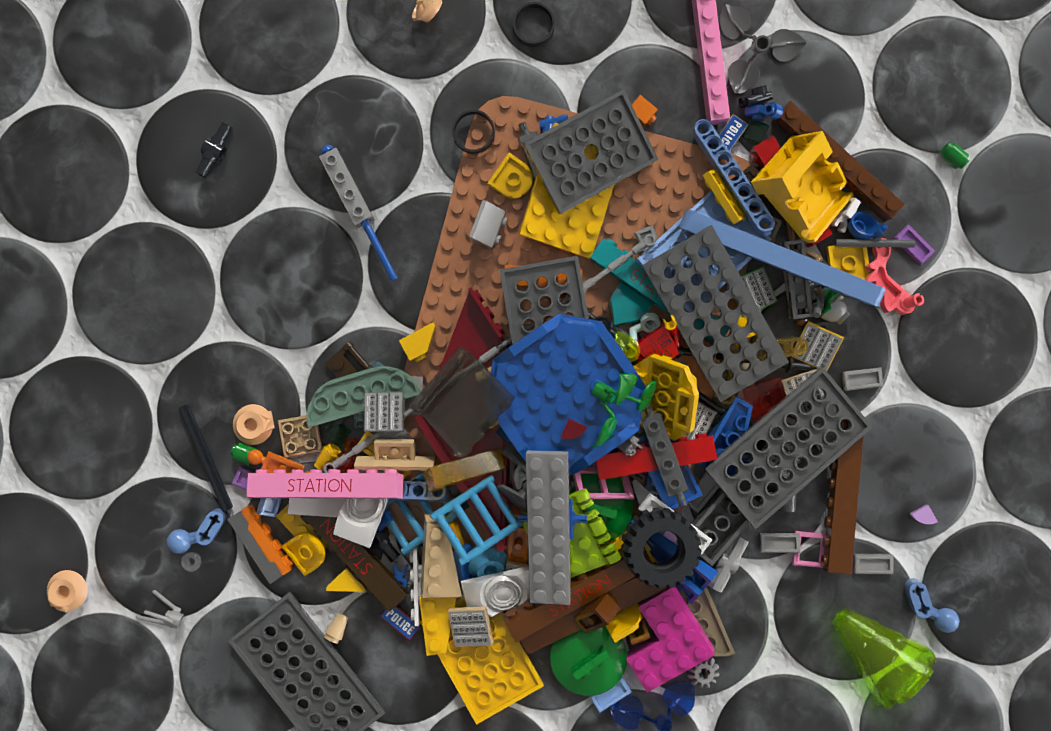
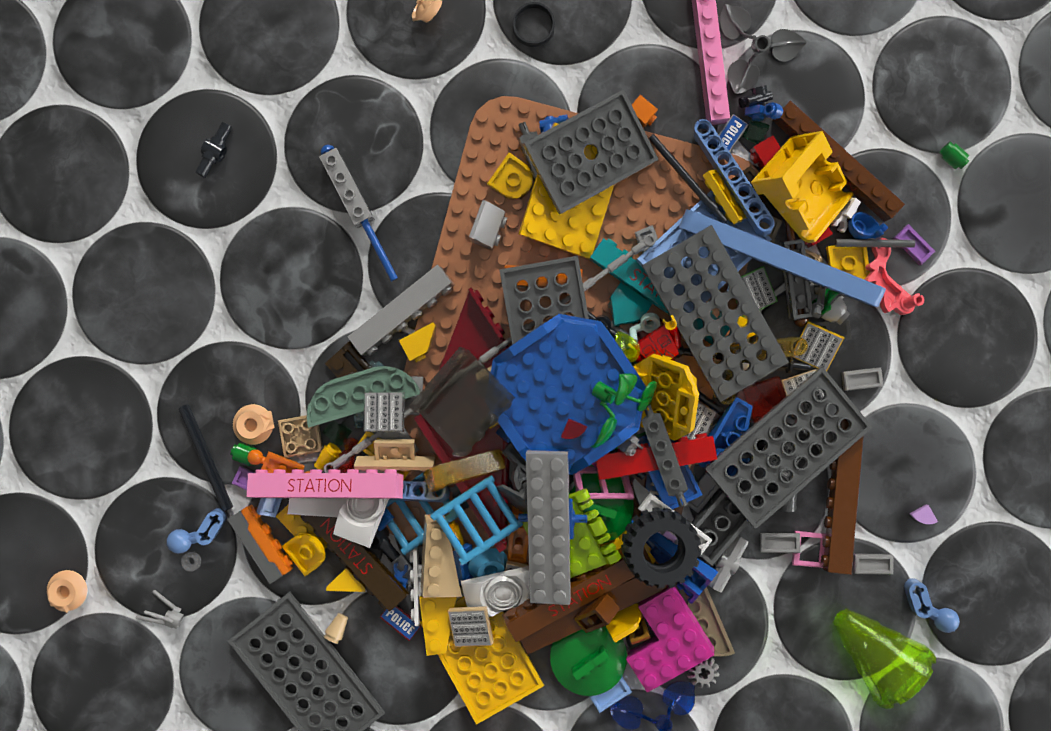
(401, 311): none -> light grey brick
(473, 112): black tyre -> none
(711, 206): none -> black bar

